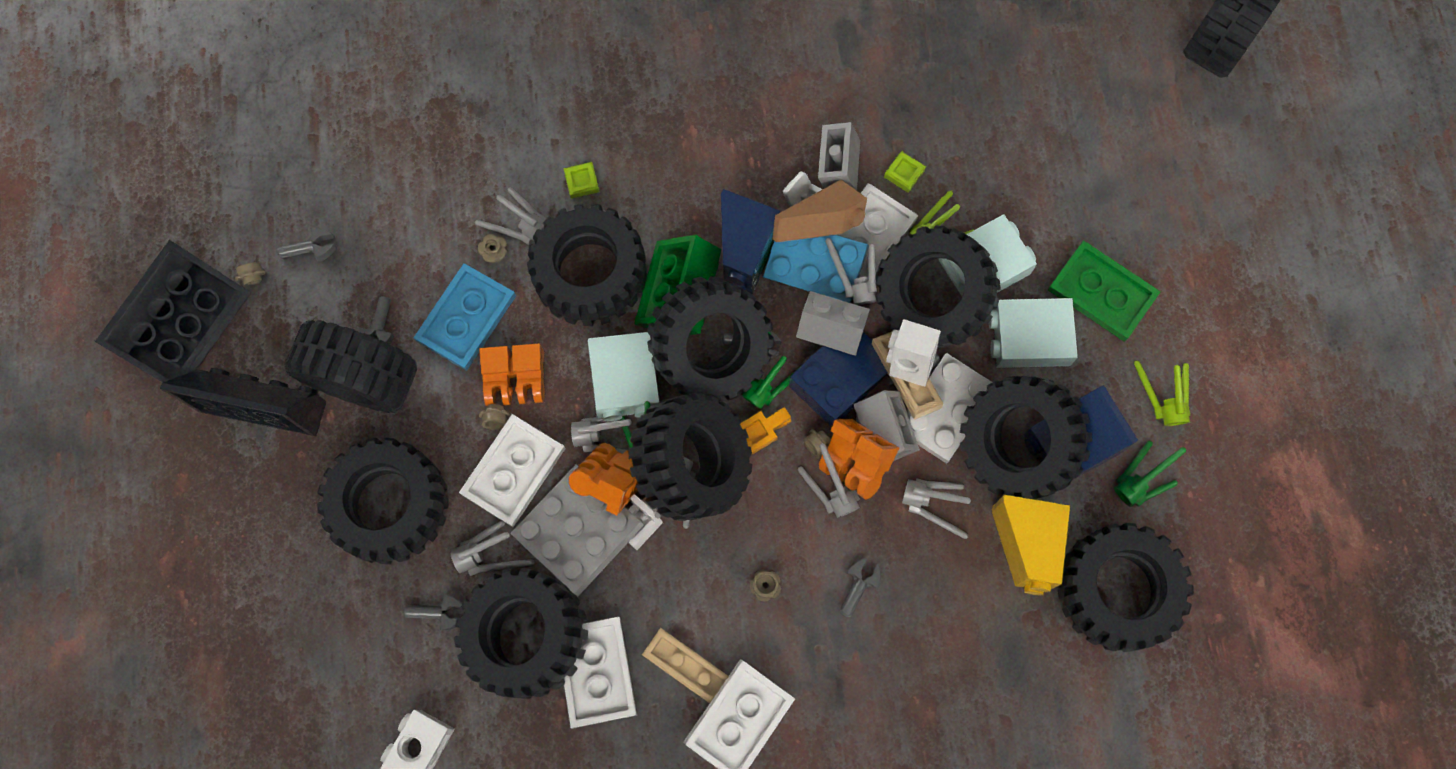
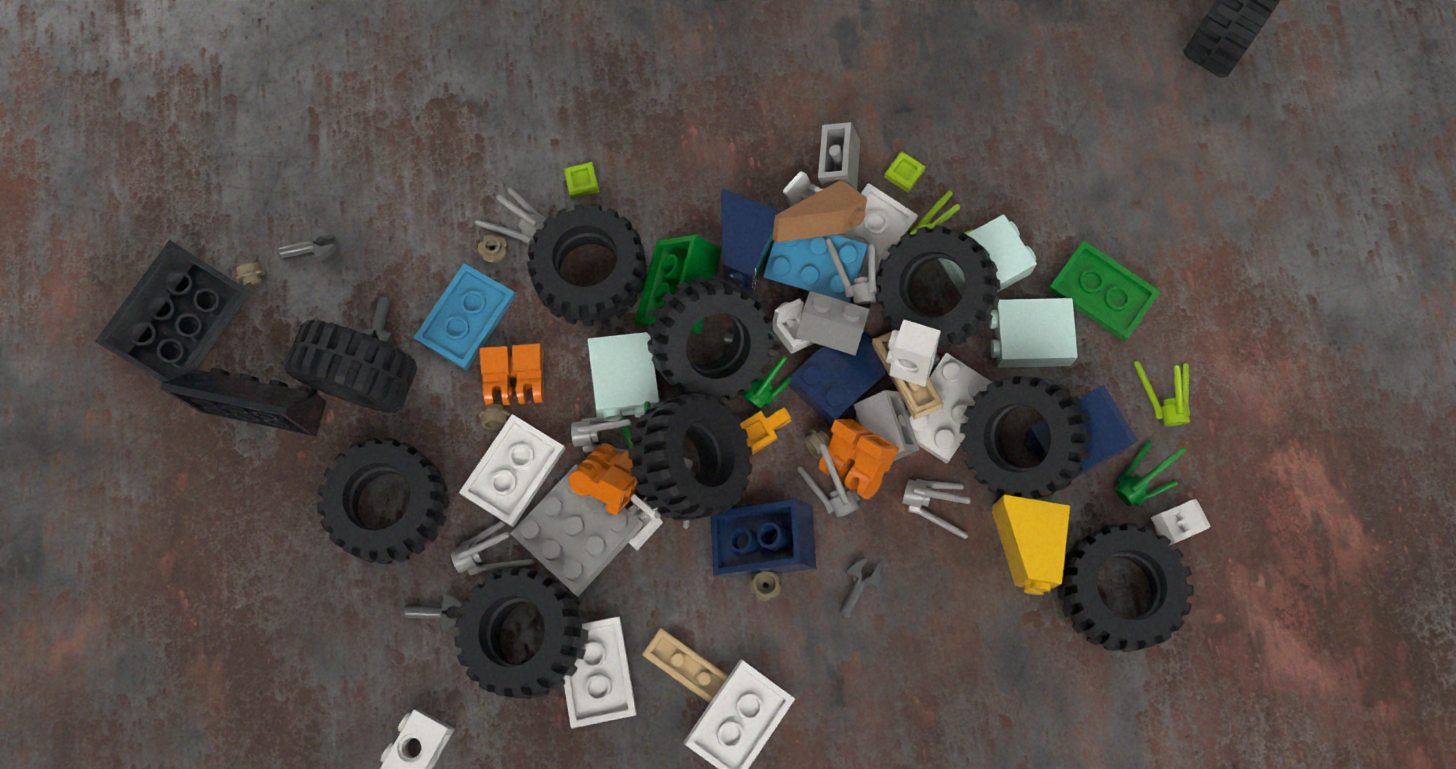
(764, 538): none -> dark blue slope
(786, 325): none -> white bracket
(1181, 521): none -> white bracket

